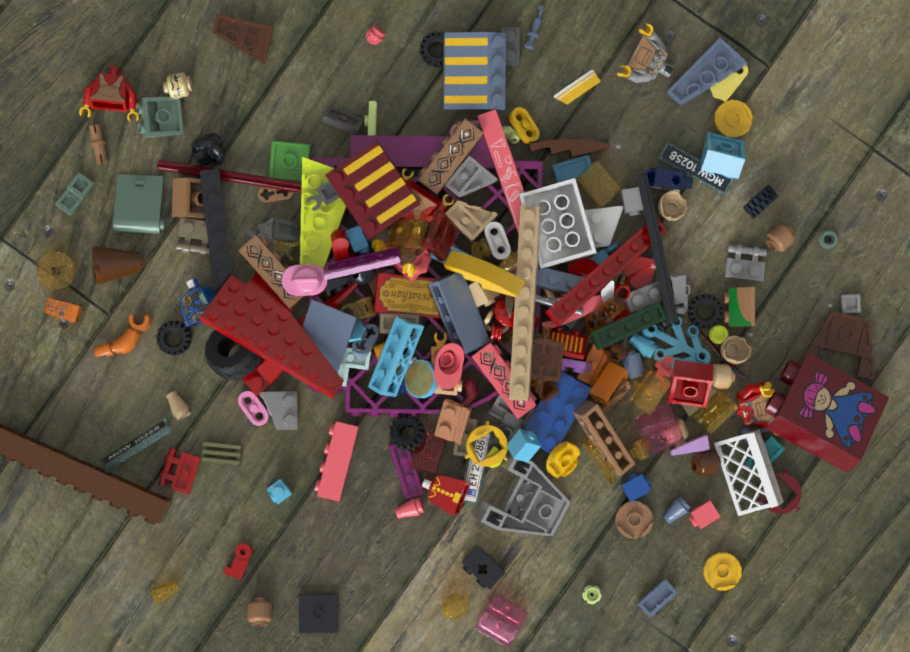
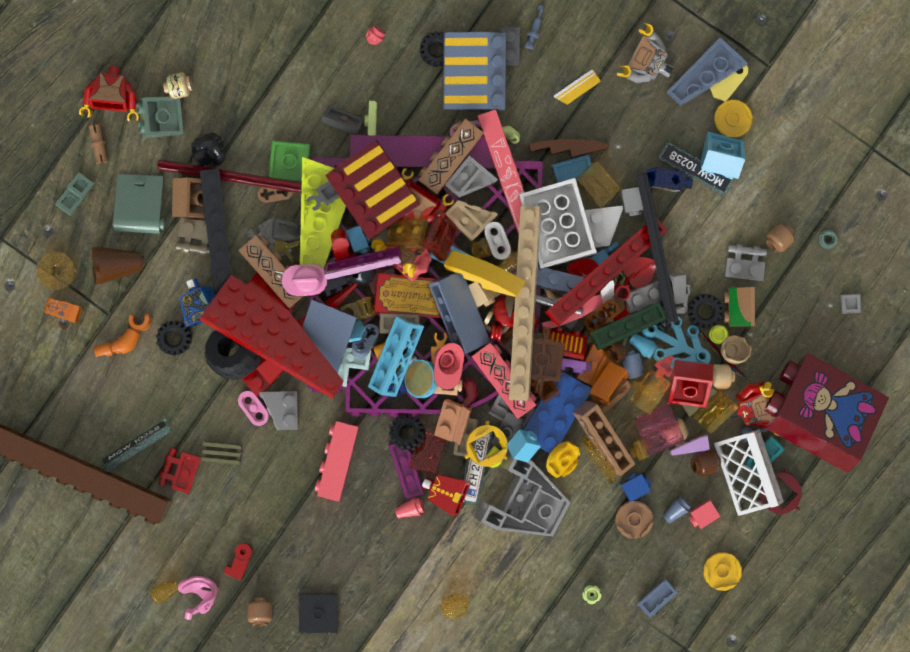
(178, 406): tan cone -> none
(195, 584): none -> bright pink helmet
(245, 35): reddish brown wing -> none
(279, 491): medium azure brick -> none
(493, 570): black brick -> none
(501, 620): clear pink slope -> none
(524, 125): yellow plate -> none
(672, 205): tan hair -> none
(760, 201): black bush -> none
(846, 335): reddish brown wing -> none

